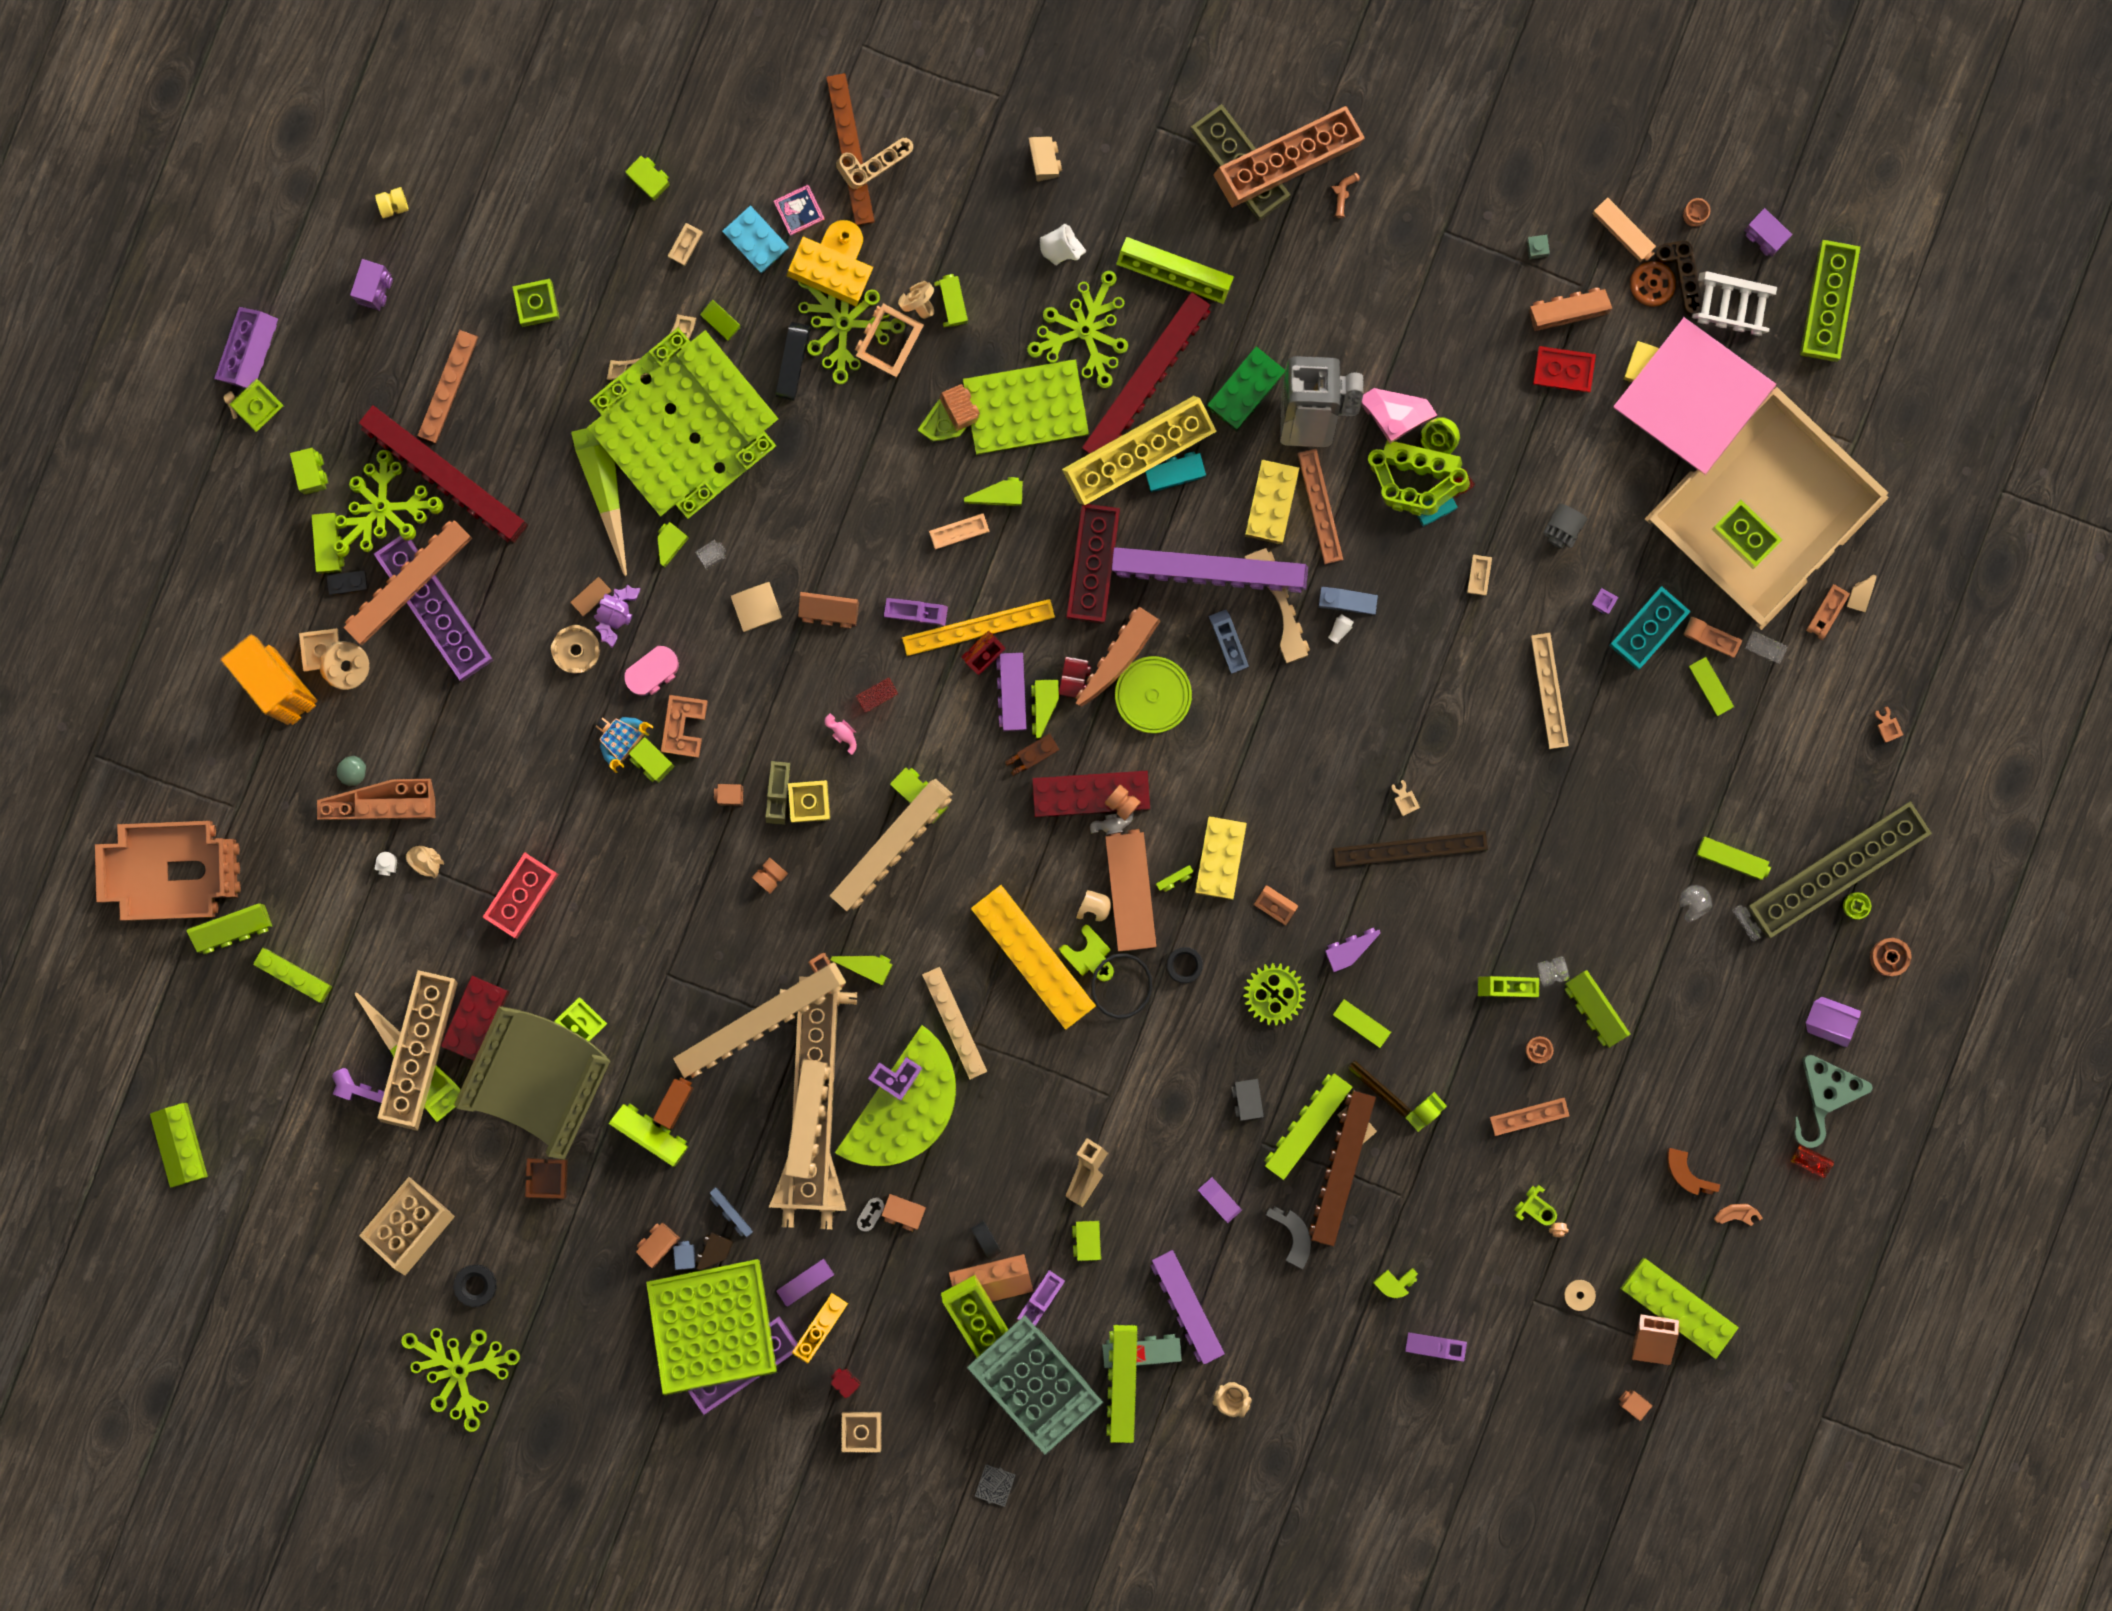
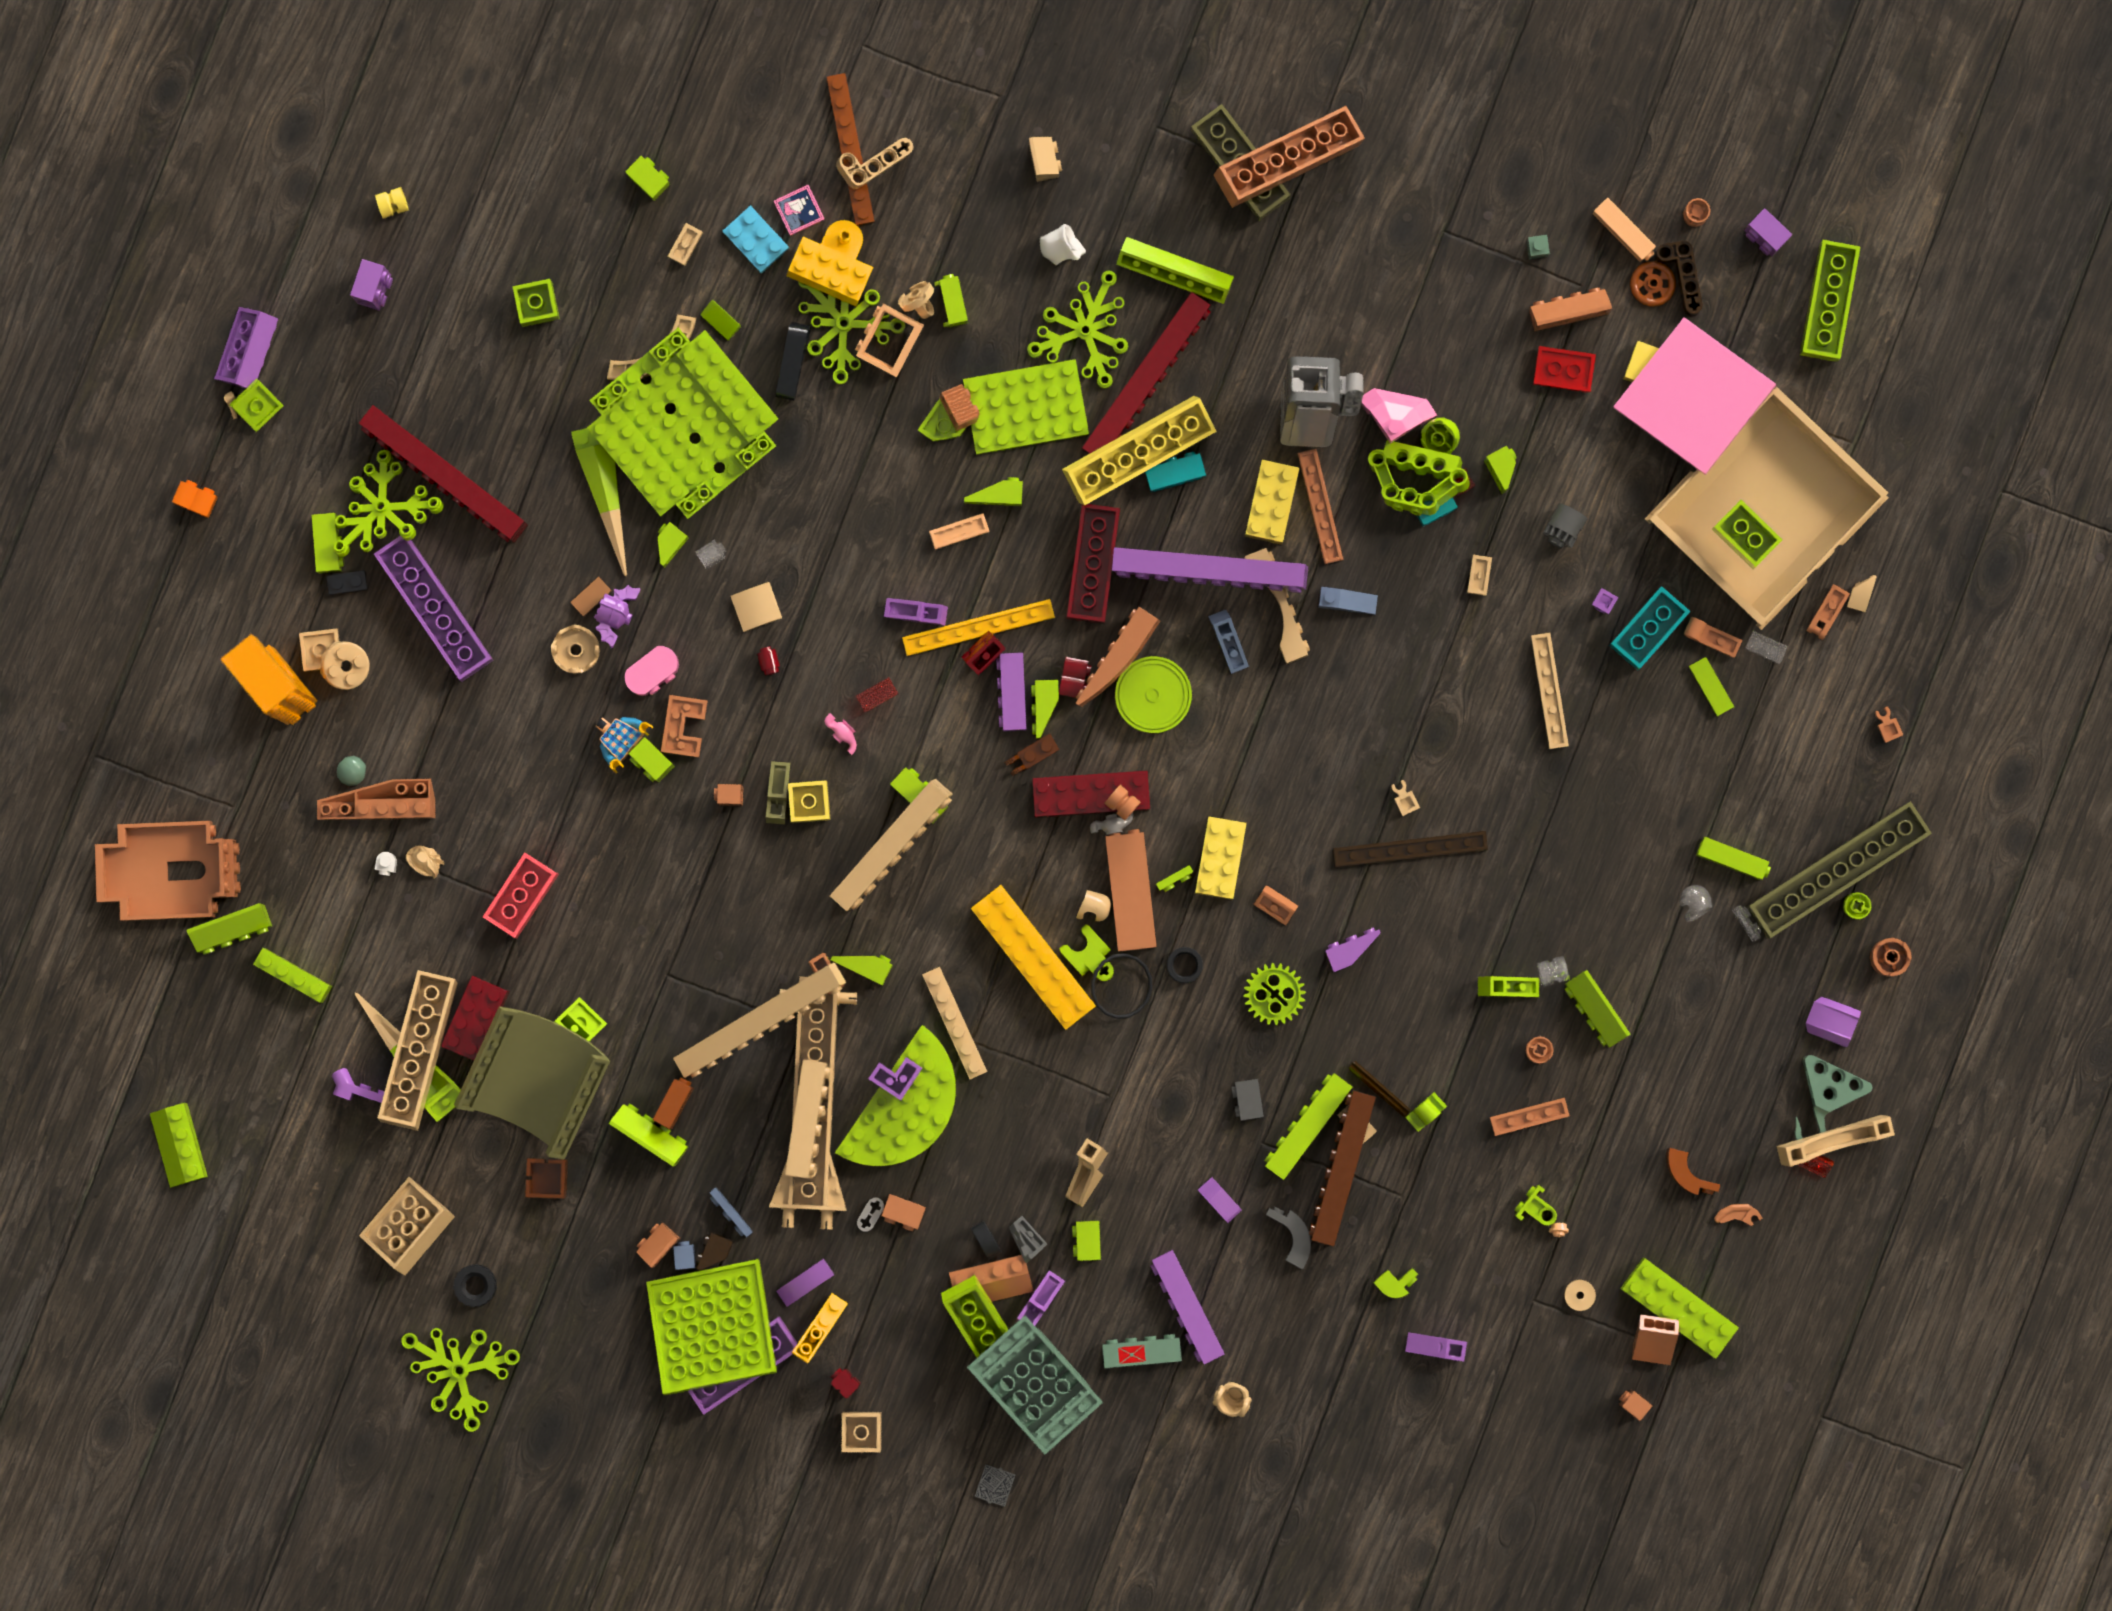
(195, 499): none -> orange brick
(308, 471): lime brick -> none
(407, 582): nougat brick -> none
(447, 386): nougat plate -> none
(768, 661): none -> dark red brick
(770, 875): nougat wheel -> none
(828, 609): nougat slope -> none
(1027, 1239): none -> dark grey wing
(1123, 1383): lime brick -> none
(1246, 389): green brick -> none
(1341, 628): white cone -> none
(1343, 194): nougat piece -> none
(1362, 1023): lime tile -> none
(1501, 467): none -> lime slope
(1745, 287): white fence -> none
(1852, 1134): none -> tan arch

